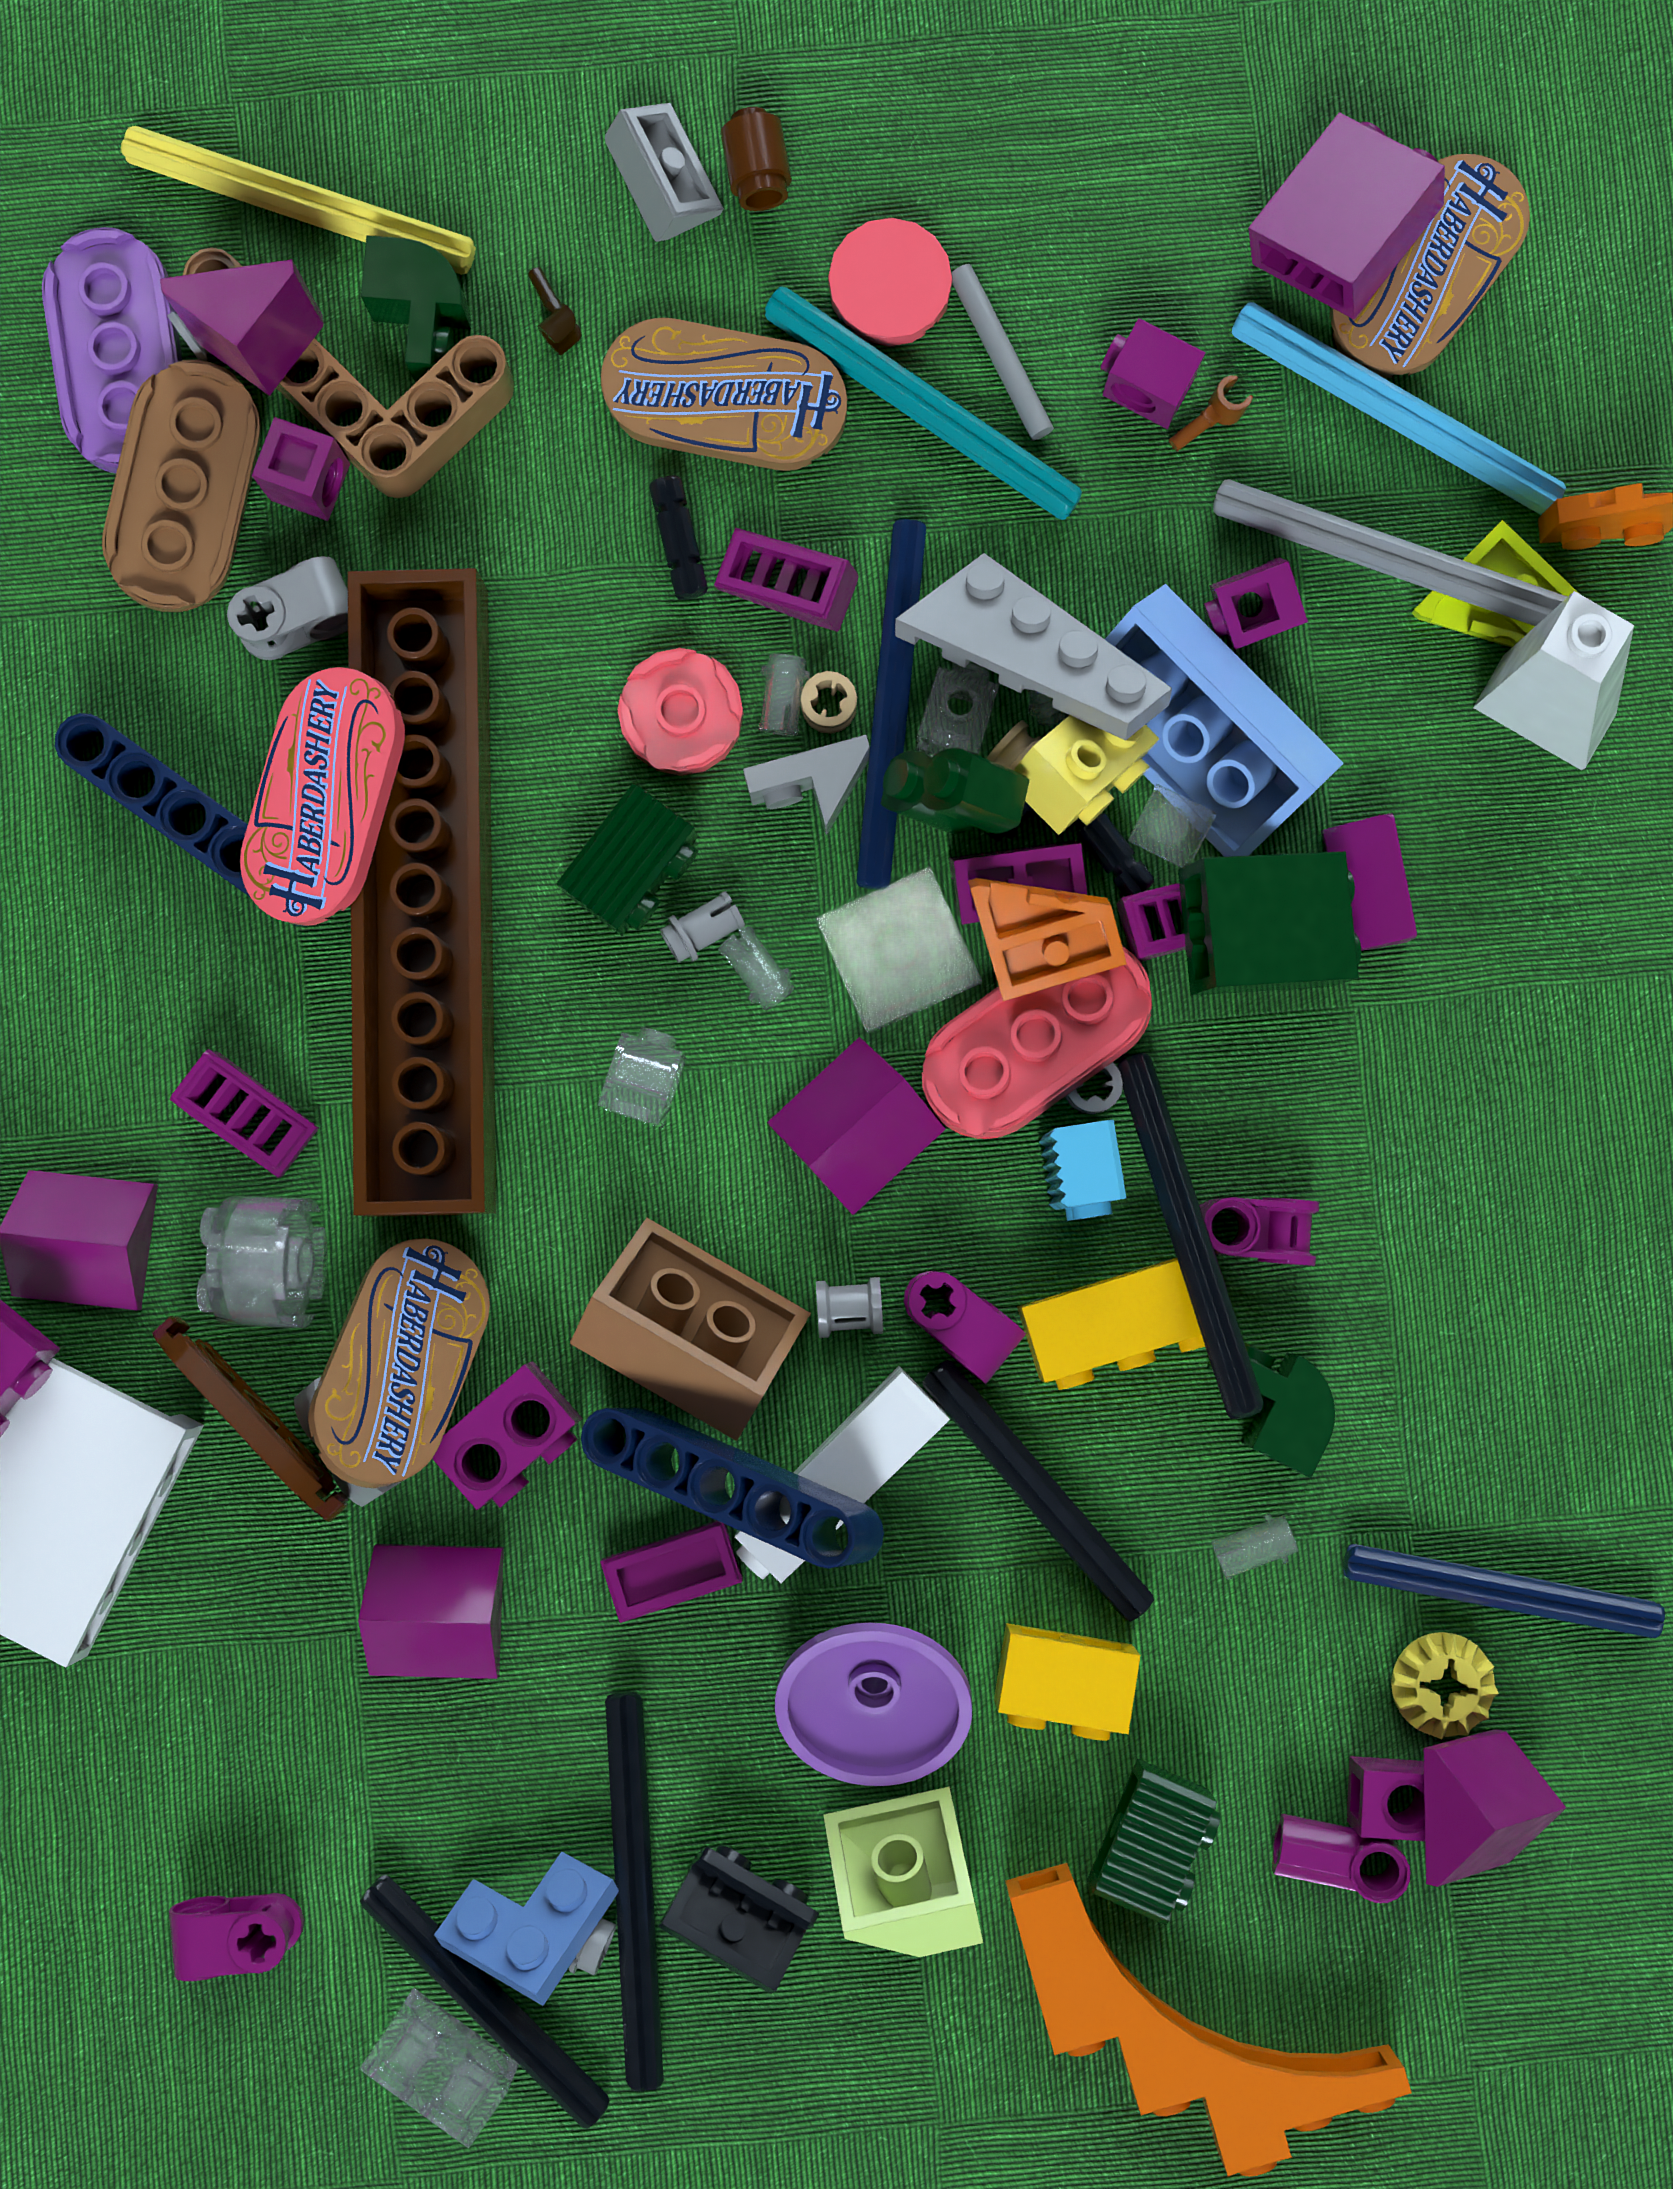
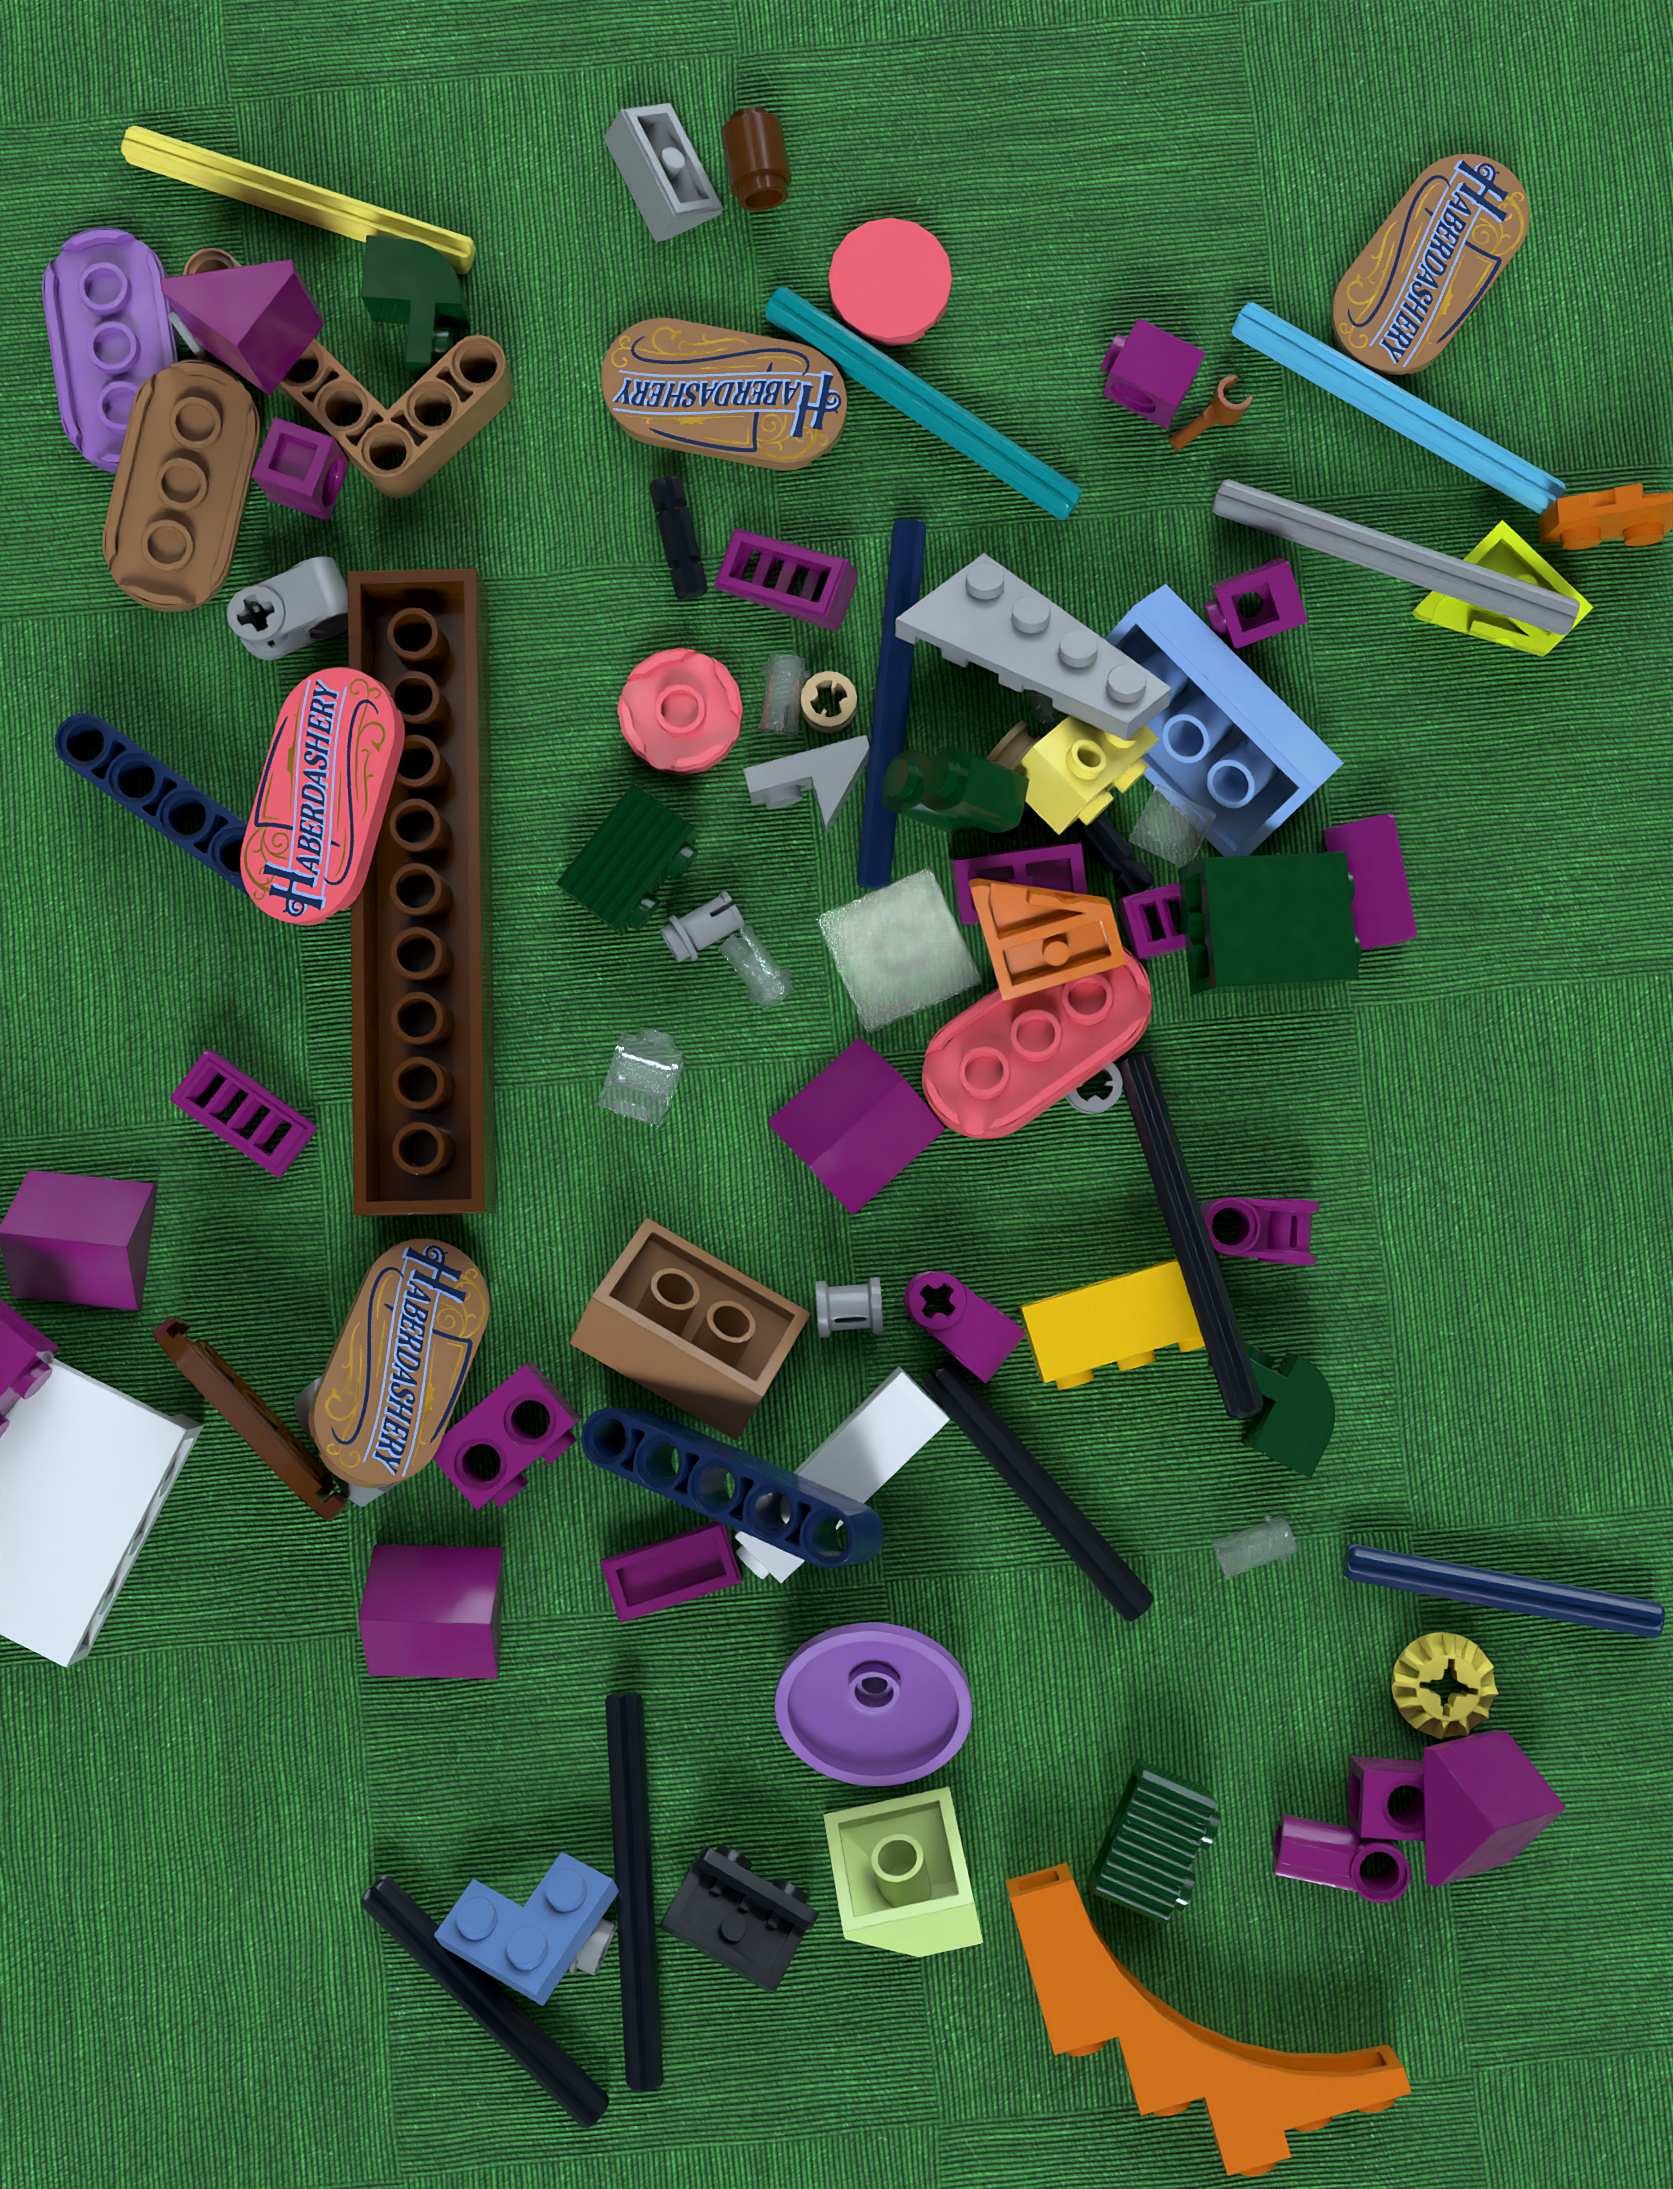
(222, 1936): magenta piece -> none
(262, 1261): clear brick -> none
(440, 2067): clear brick -> none
(560, 326): dark brown hand -> none
(943, 728): clear brick -> none
(1001, 352): light grey bar -> none
(1066, 1681): yellow brick -> none
(1083, 1169): medium azure brick -> none
(1347, 214): magenta brick -> none
(1562, 680): white slope -> none

